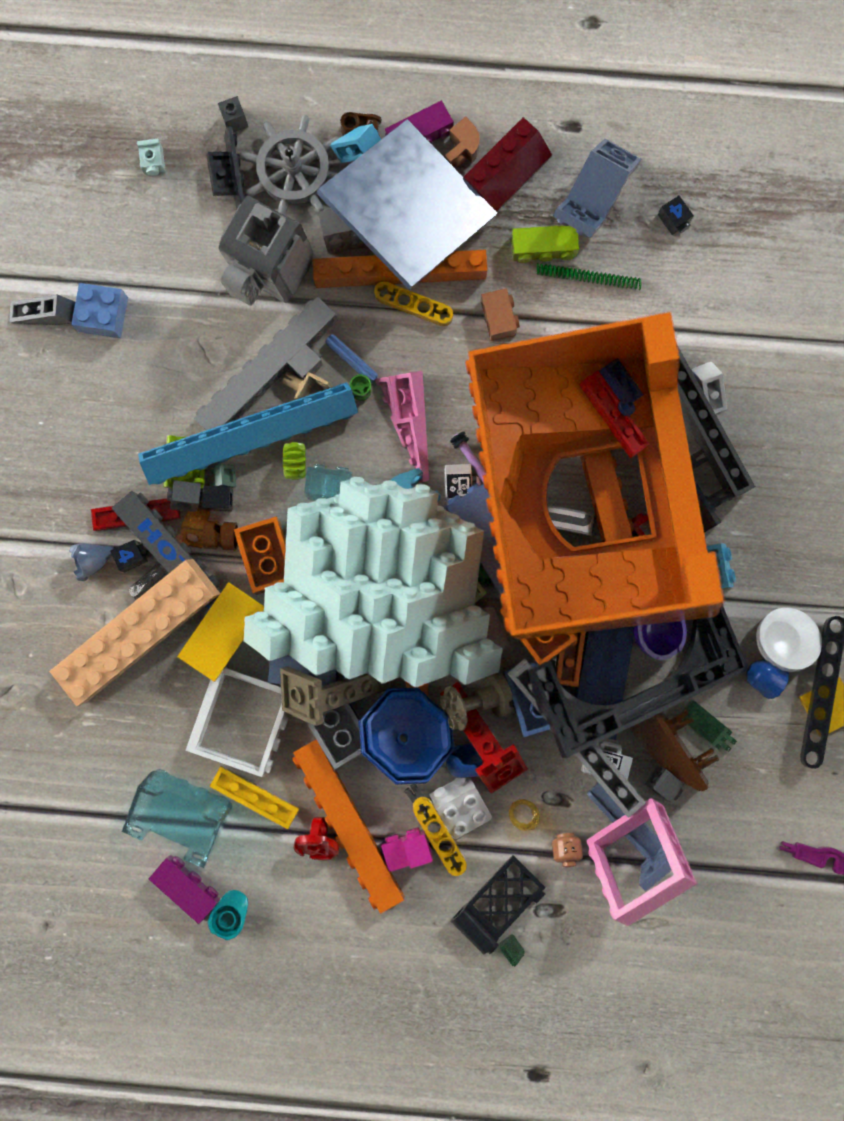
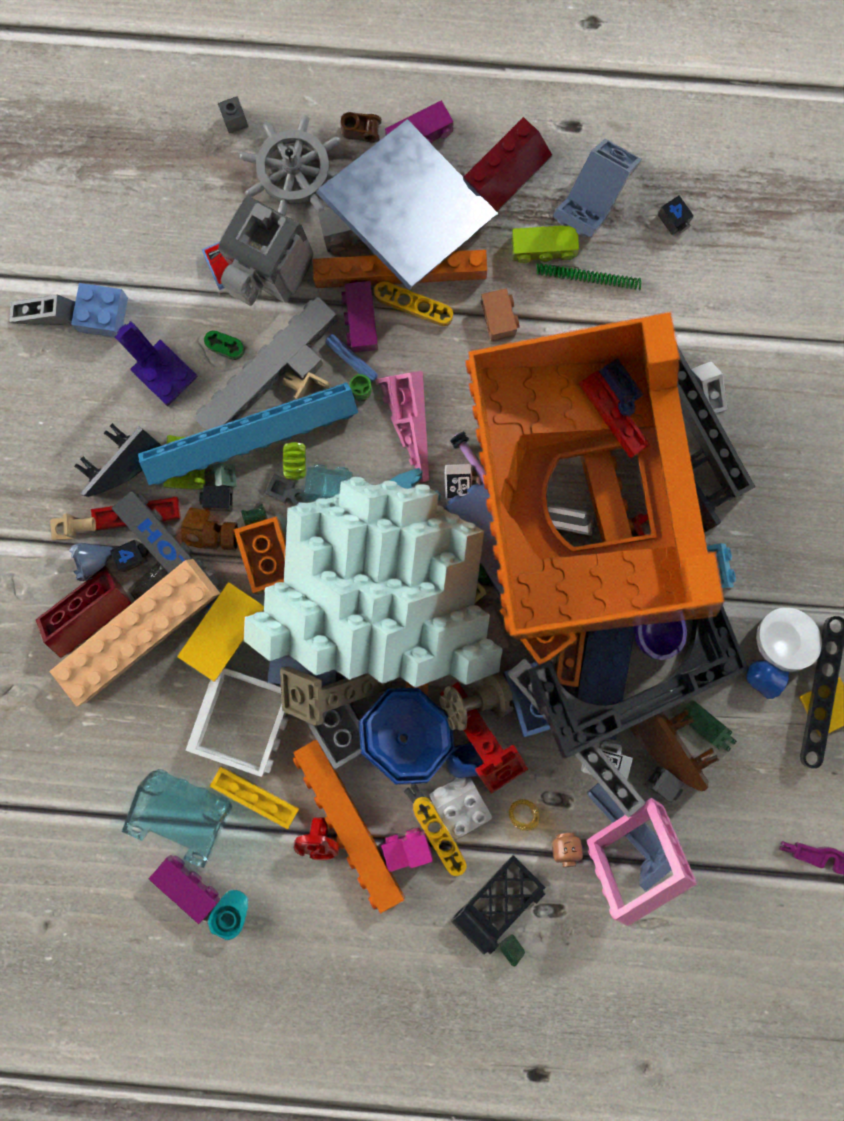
(71, 526): none -> tan bracket
(82, 612): none -> dark red slope
(122, 465): none -> black piece
(151, 157): light aqua brick -> none
(156, 365): none -> dark purple bracket
(184, 496): dark grey brick -> none
(215, 262): none -> red slope
(225, 170): black bracket -> none
(225, 340): none -> green beam
(254, 515): none -> clear green bush
(283, 489): none -> dark grey plate
(355, 143): medium azure slope -> none
(360, 316): none -> magenta brick
(466, 139): nougat brick -> none

